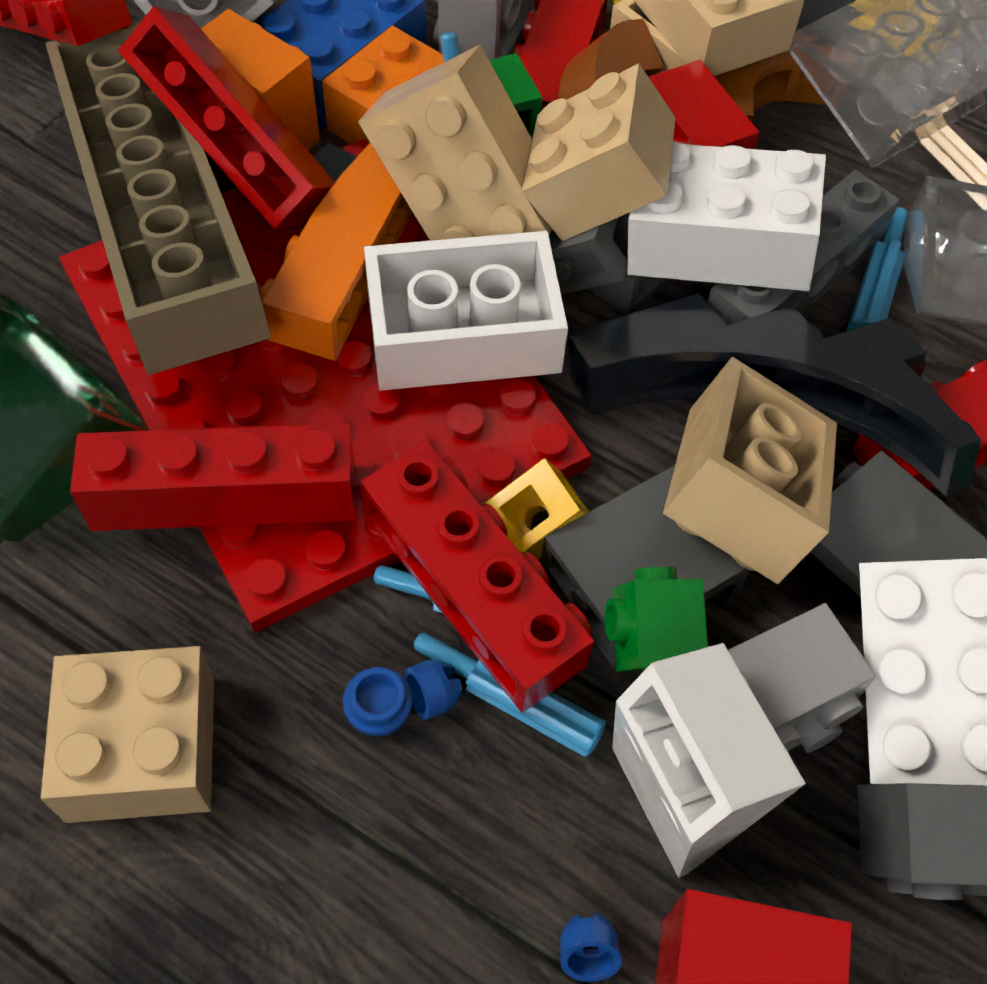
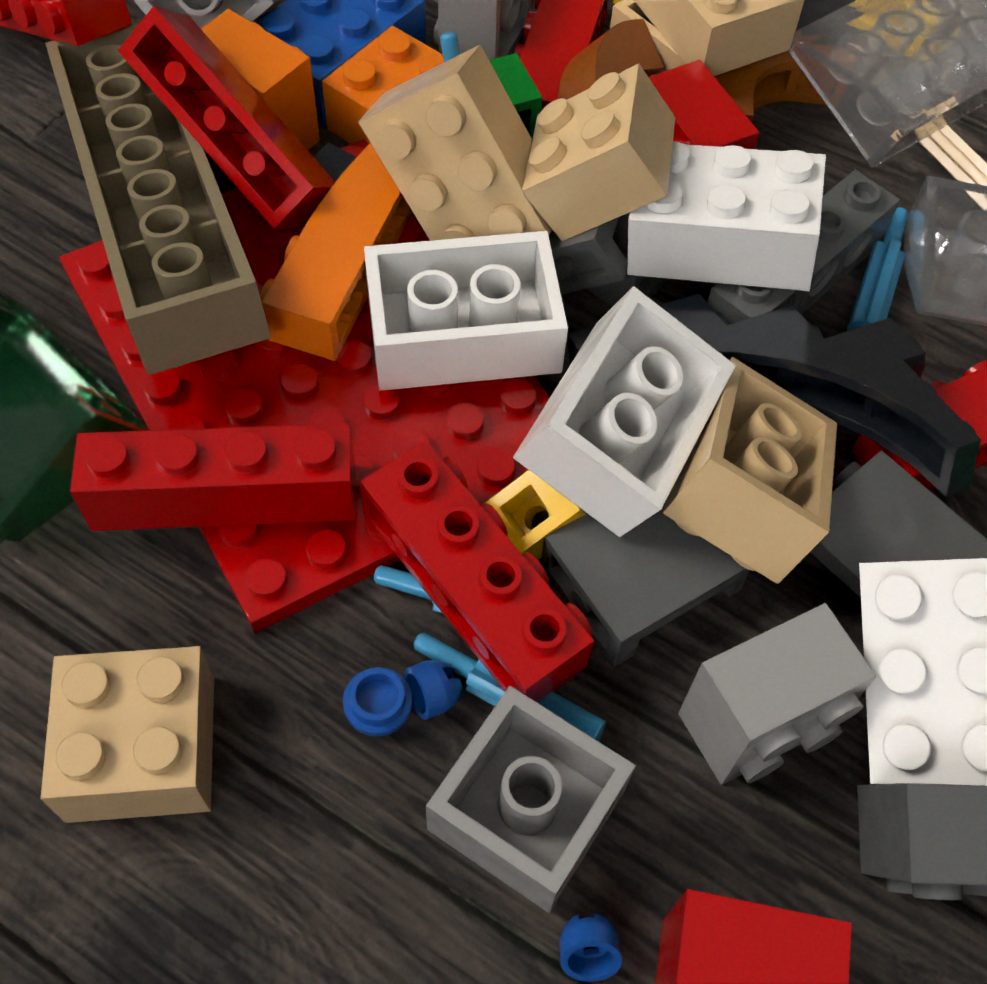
(528, 797): none -> light grey brick
(626, 413): none -> white brick
(655, 618): green brick -> none
(700, 754): white slope -> none

